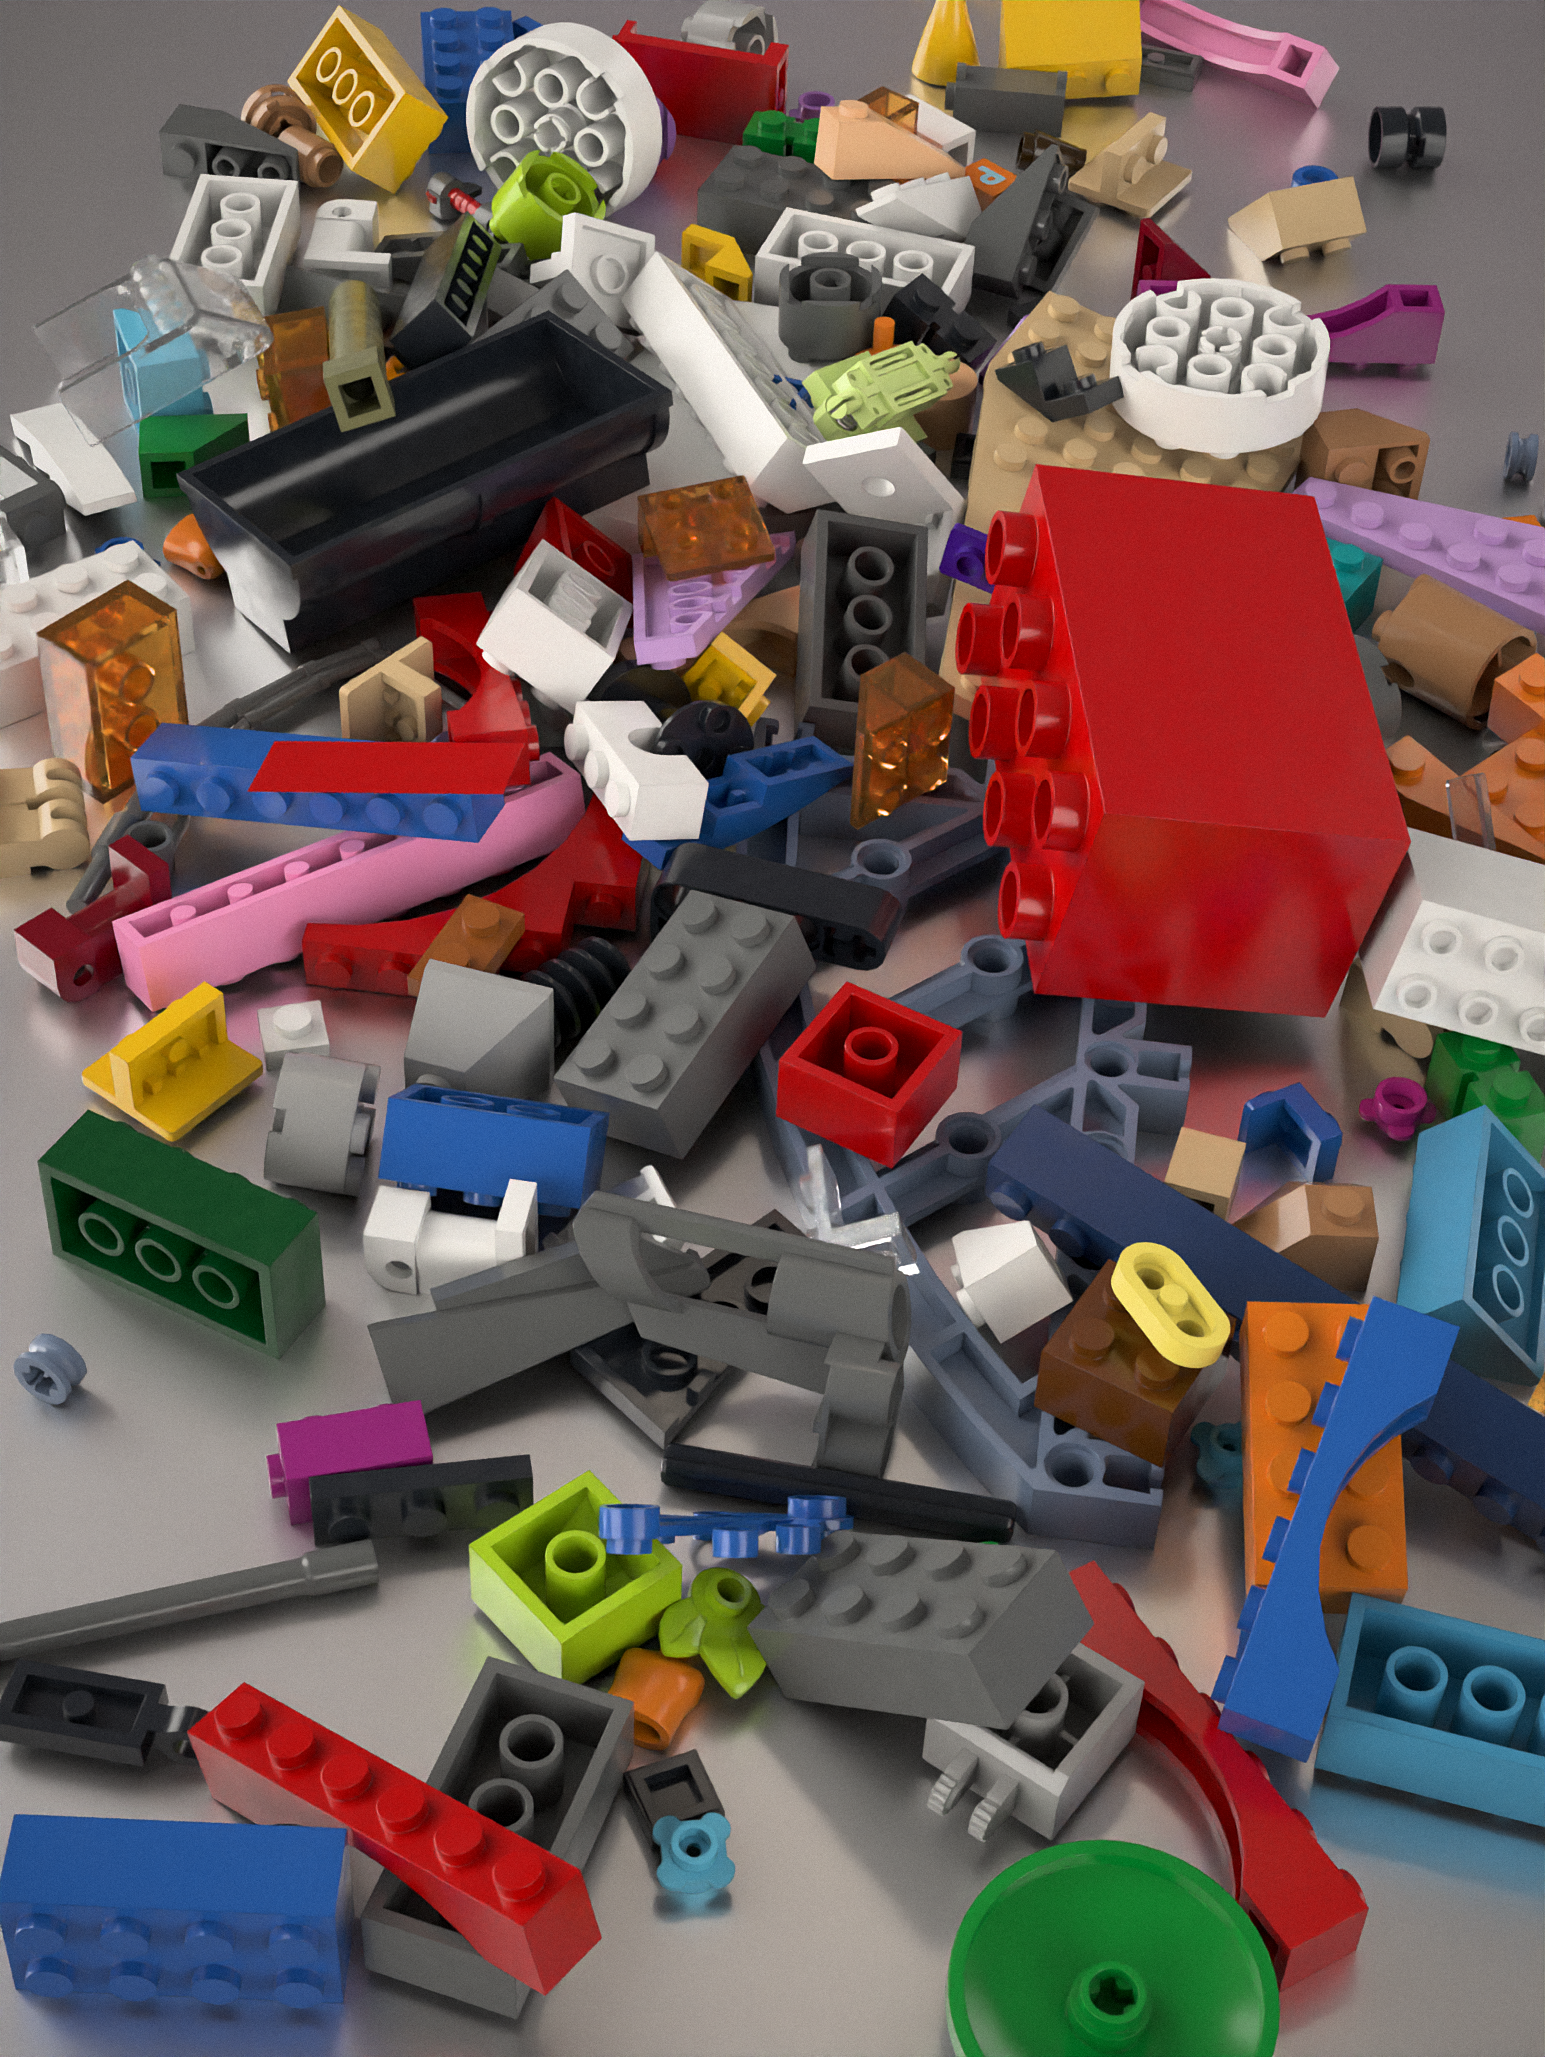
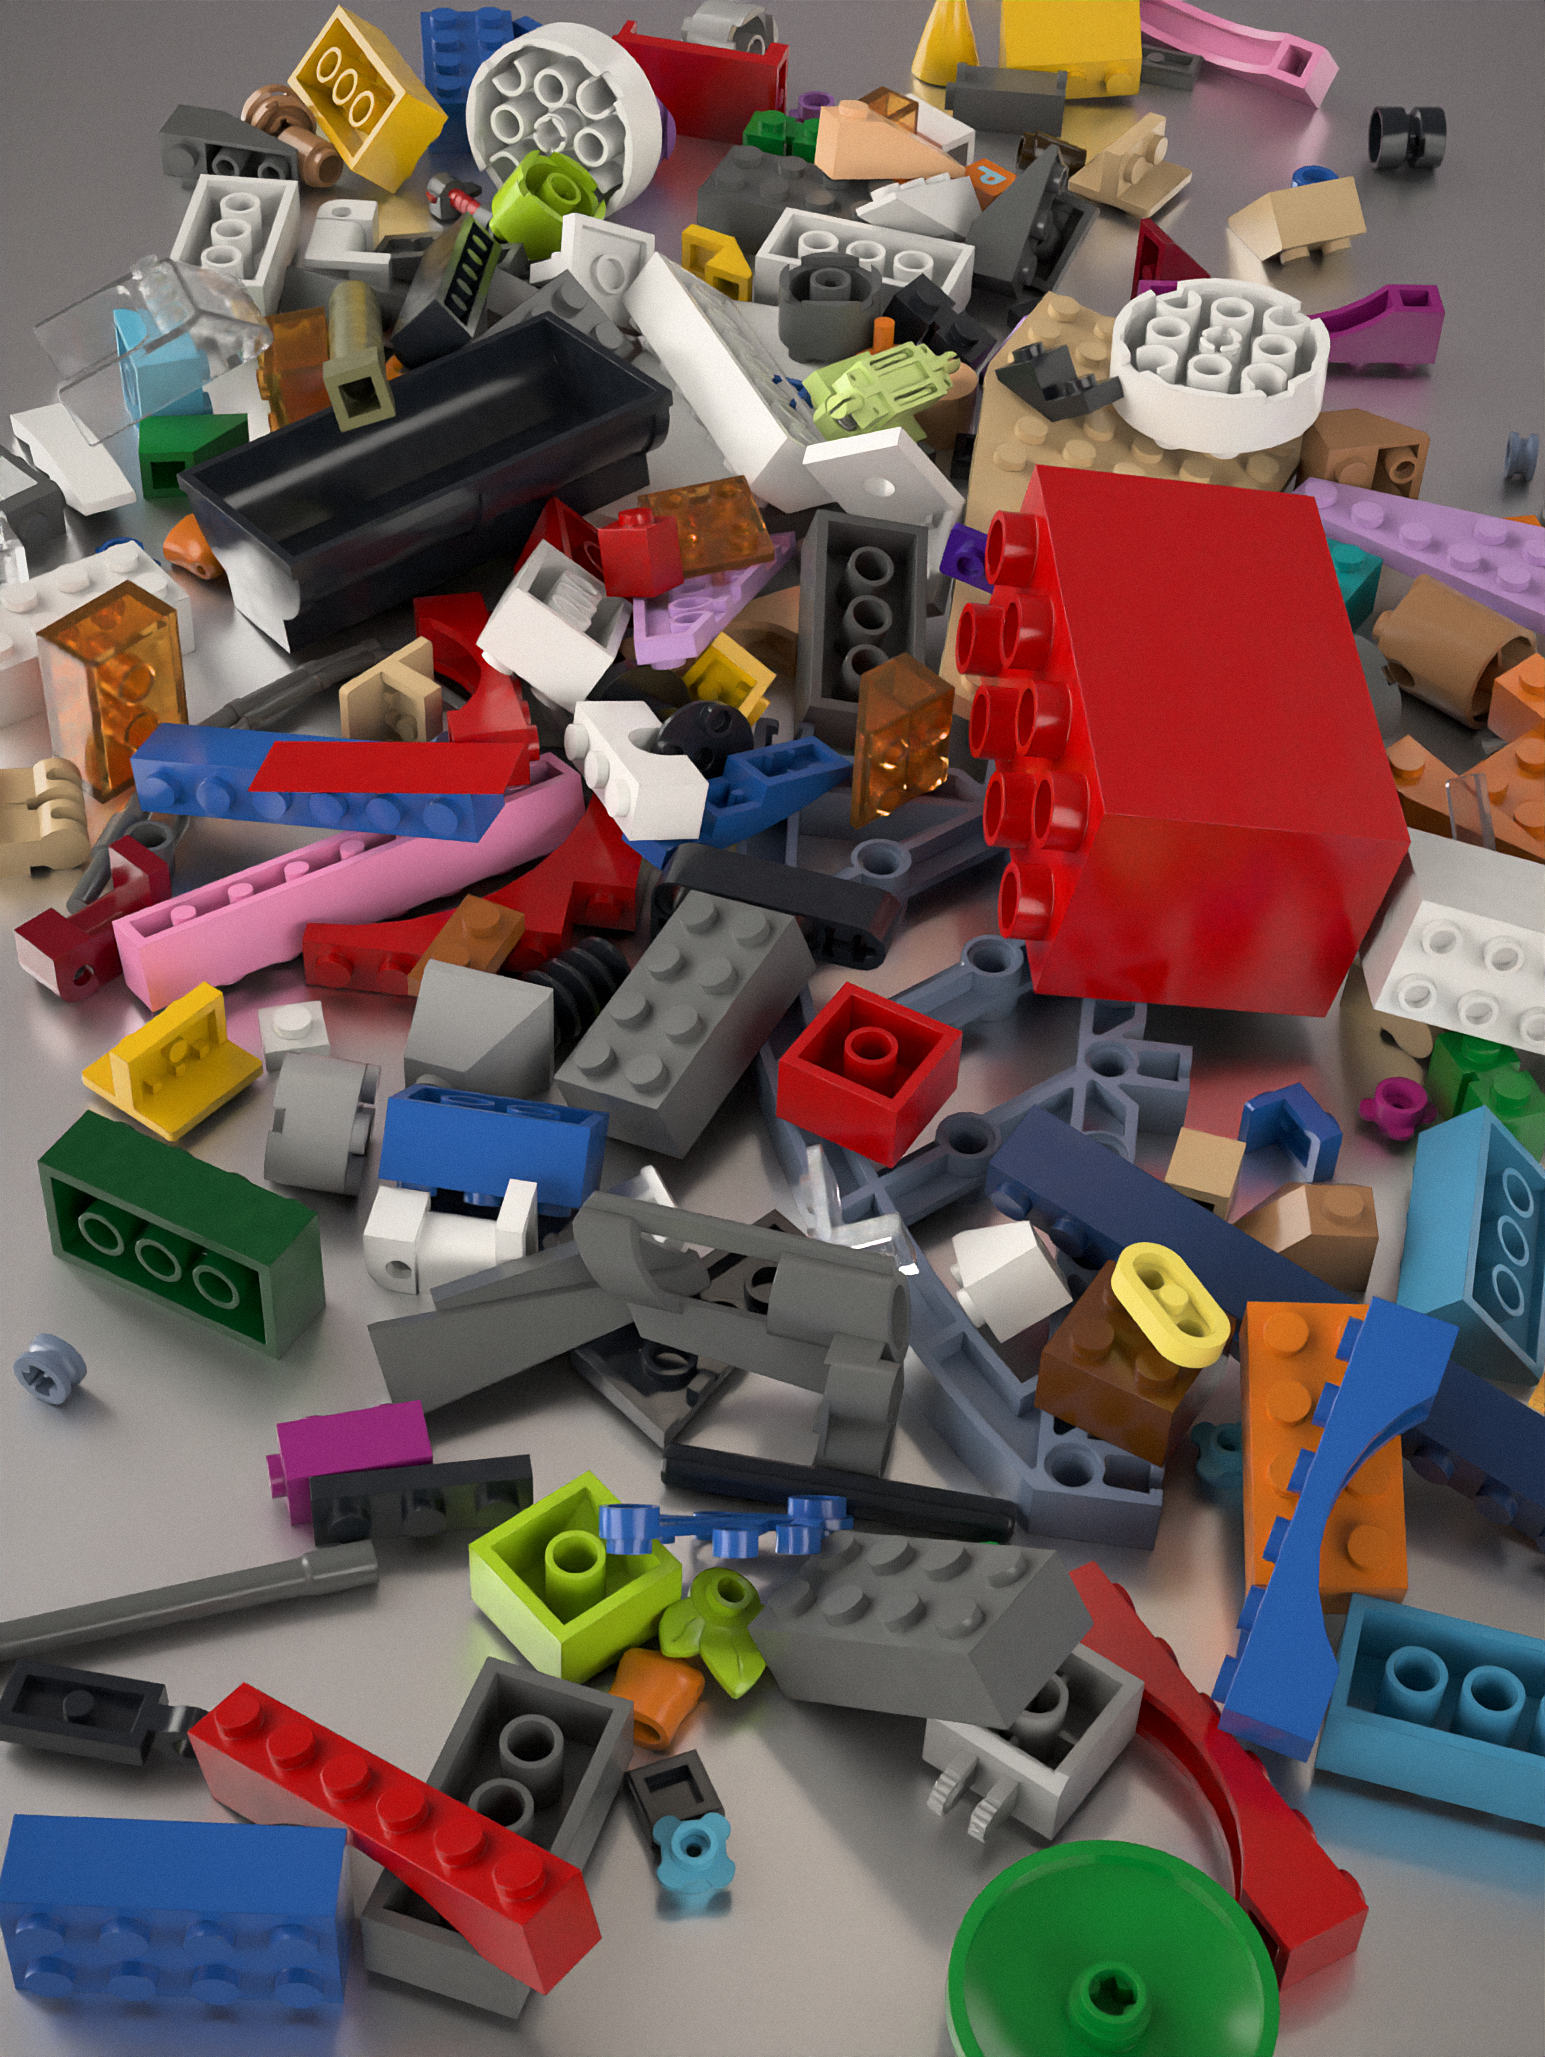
(640, 554): none -> red brick

